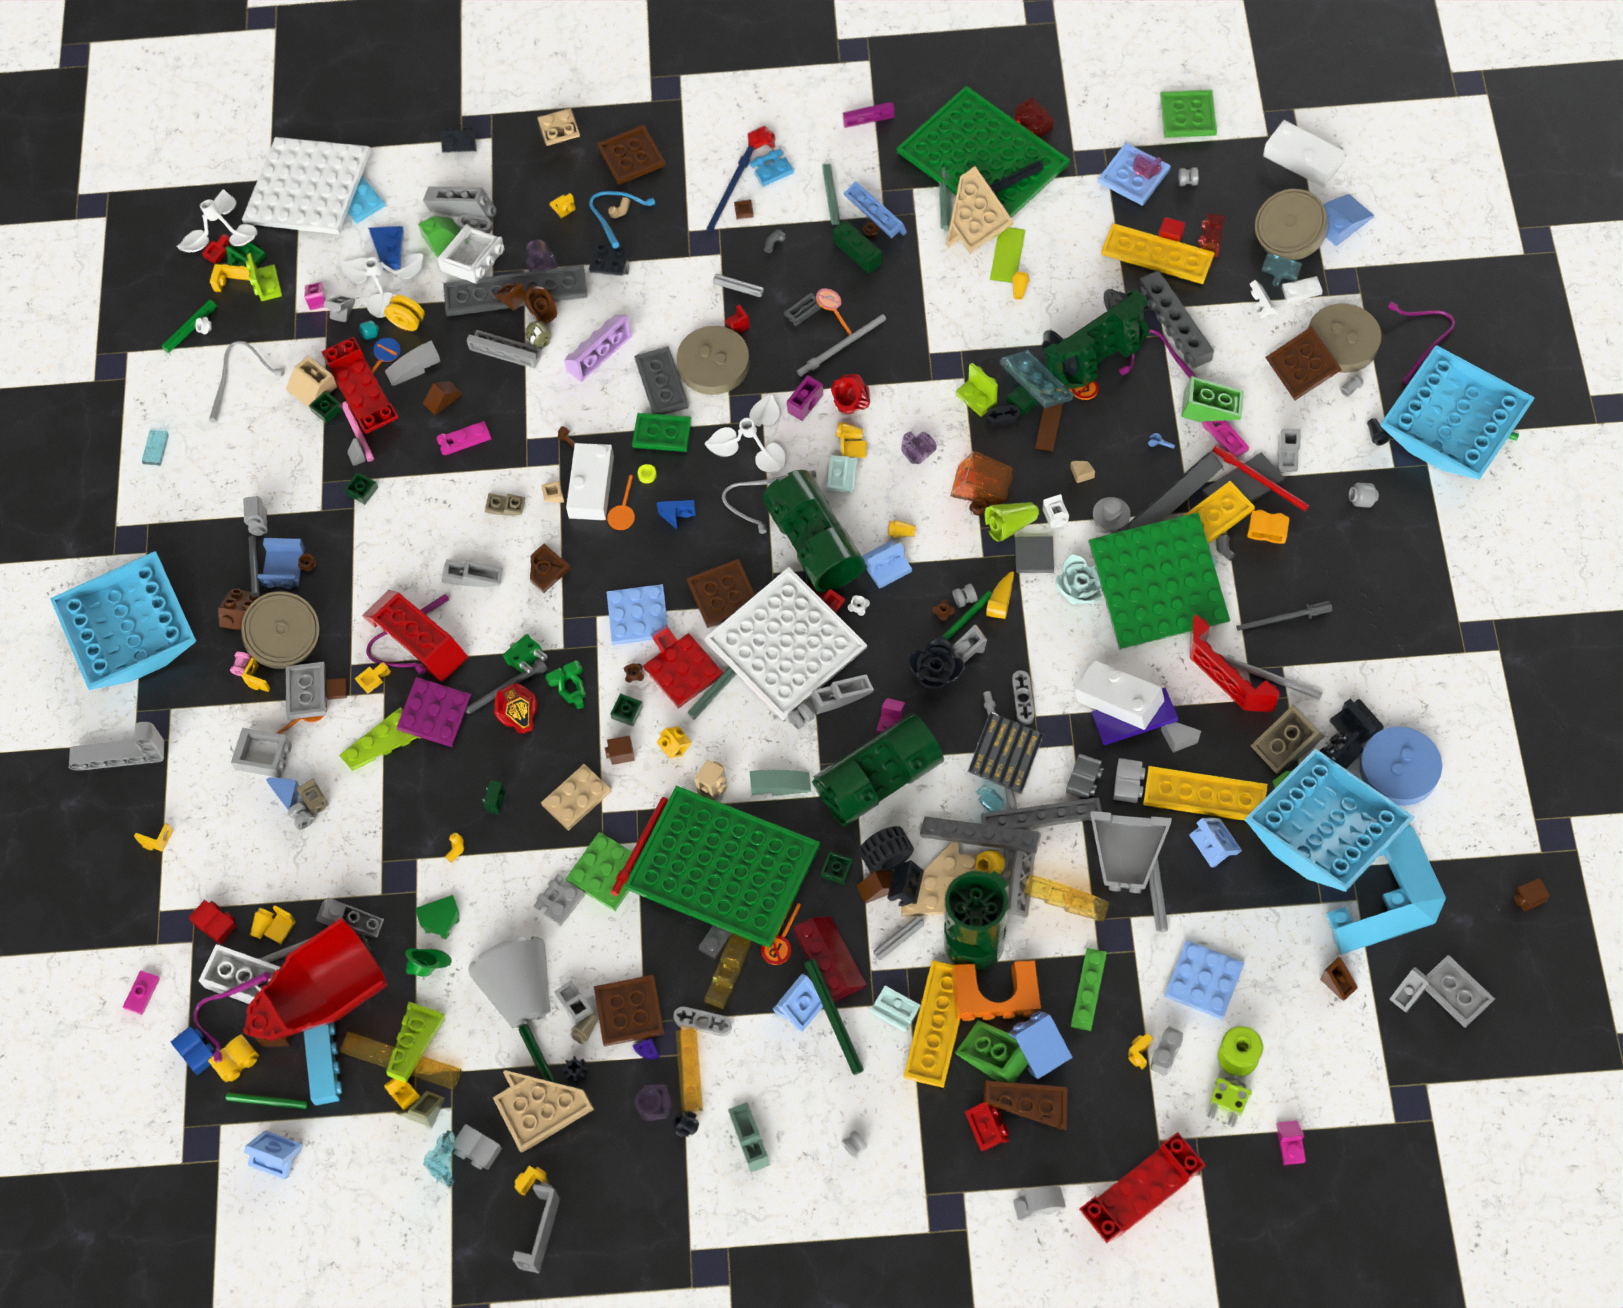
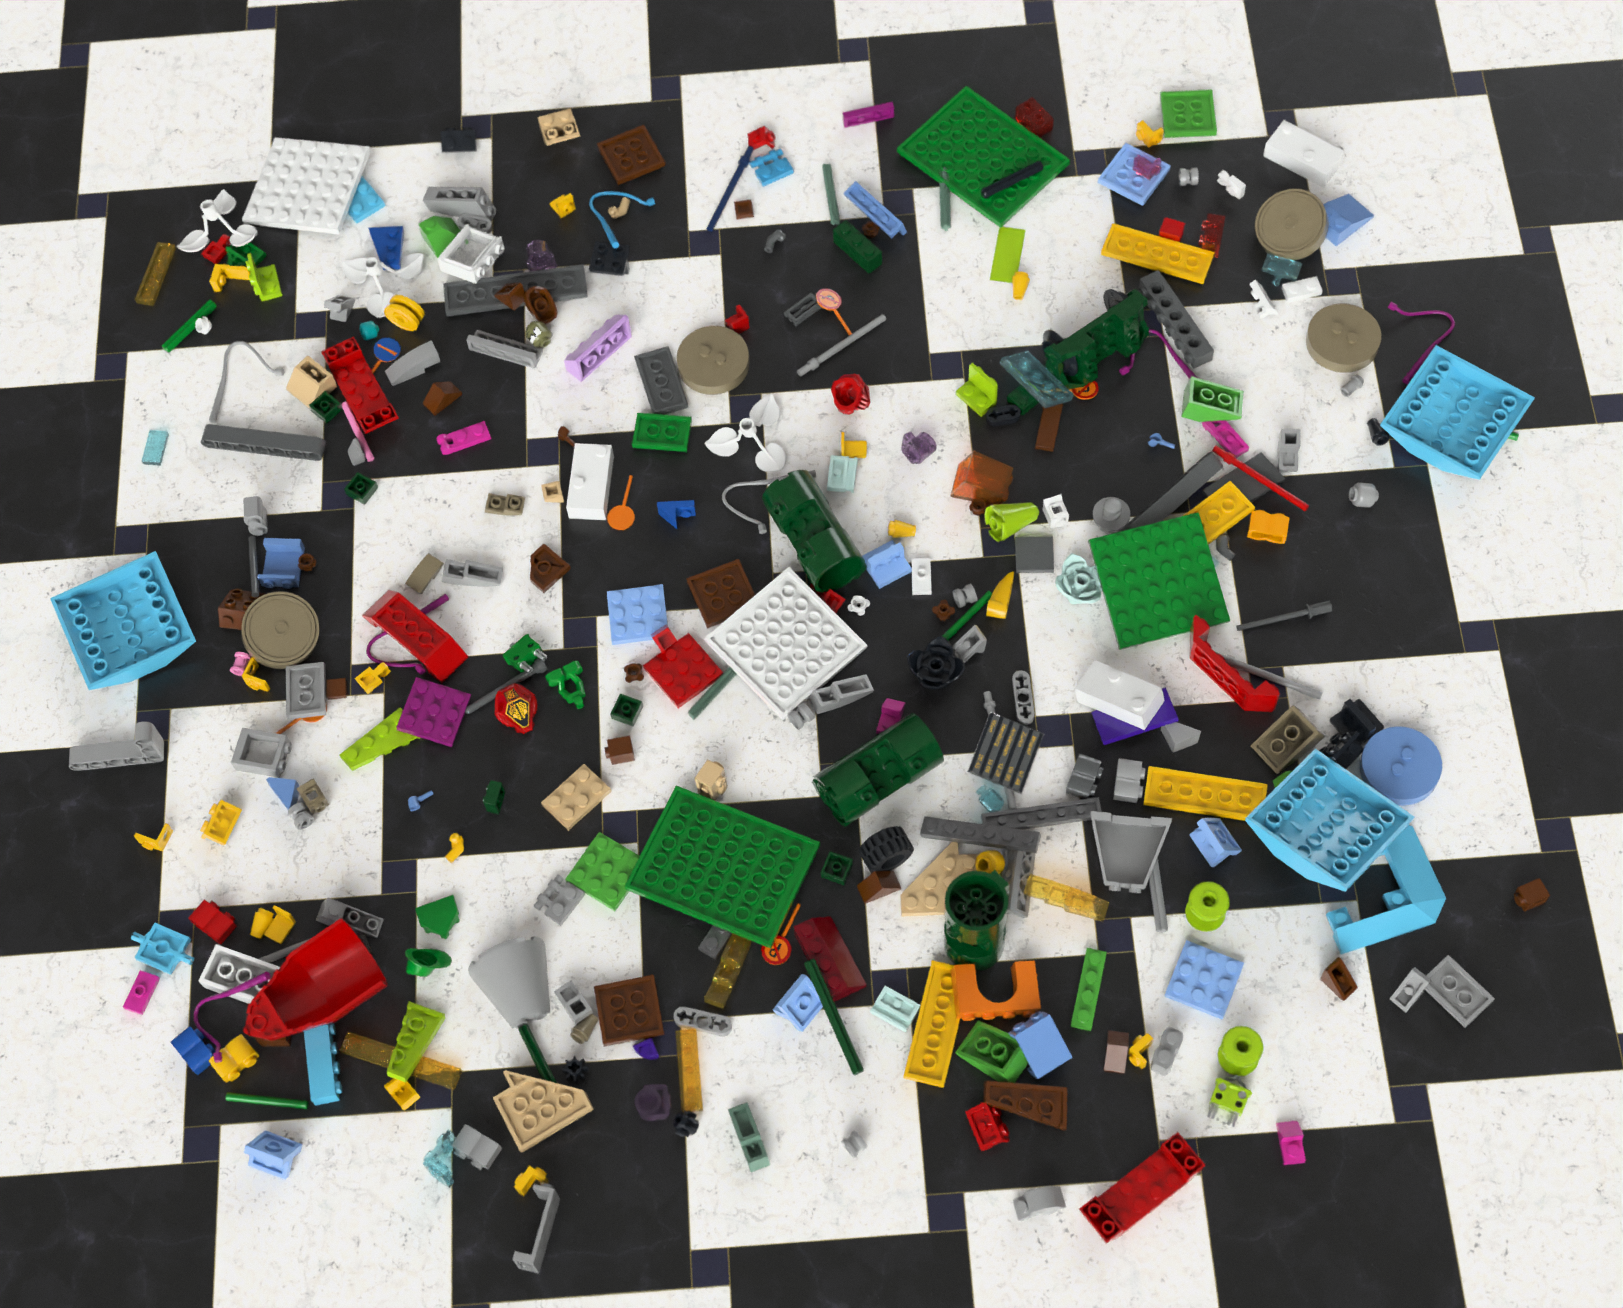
(155, 274): none -> clear yellow plate
(162, 948): none -> medium azure plate
(221, 822): none -> yellow bracket
(263, 442): none -> dark grey beam
(314, 295): dark pink slope -> none
(413, 801): none -> medium blue hand
(424, 573): none -> dark tan slope
(424, 1110): olive slope -> none
(623, 875): red bar -> none
(647, 473): neon yellow tile -> none
(673, 742): yellow brick -> none
(738, 285): light grey axle -> none
(779, 782): sand green slope -> none
(805, 398): magenta brick -> none
(850, 431): yellow cone -> none
(898, 938): light grey axle -> none
(905, 883): black hinge -> none
(921, 576): none -> white plate
(976, 213): tan wing -> none
(1082, 471): tan slope -> none
(1116, 1052): none -> slope
(1148, 136): none -> yellow bracket
(1207, 906): none -> lime hose
(1233, 185): none -> white plate
(1303, 363): reddish brown plate -> none

